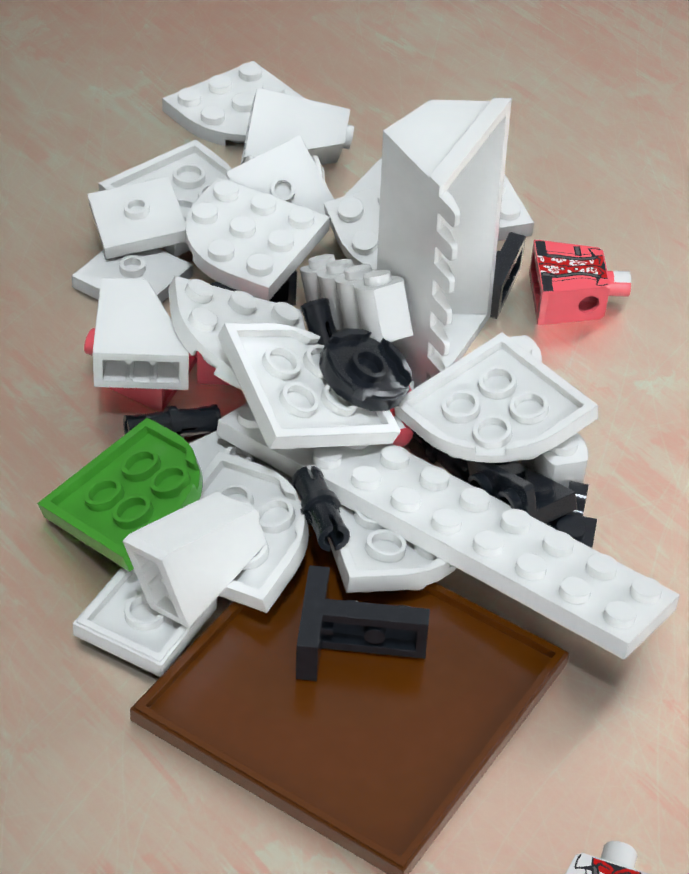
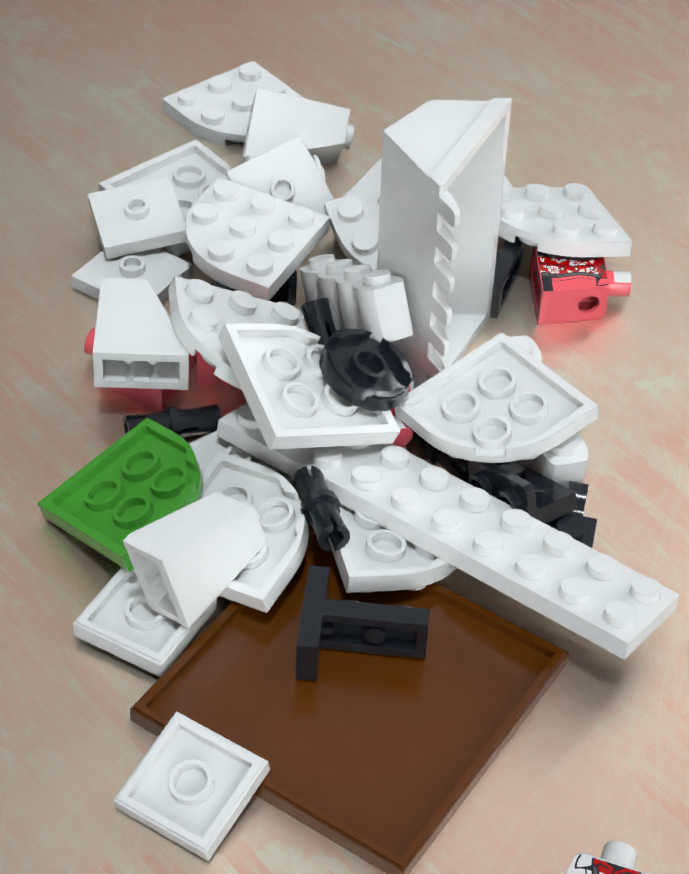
(192, 785): none -> white plate
(561, 221): none -> white plate

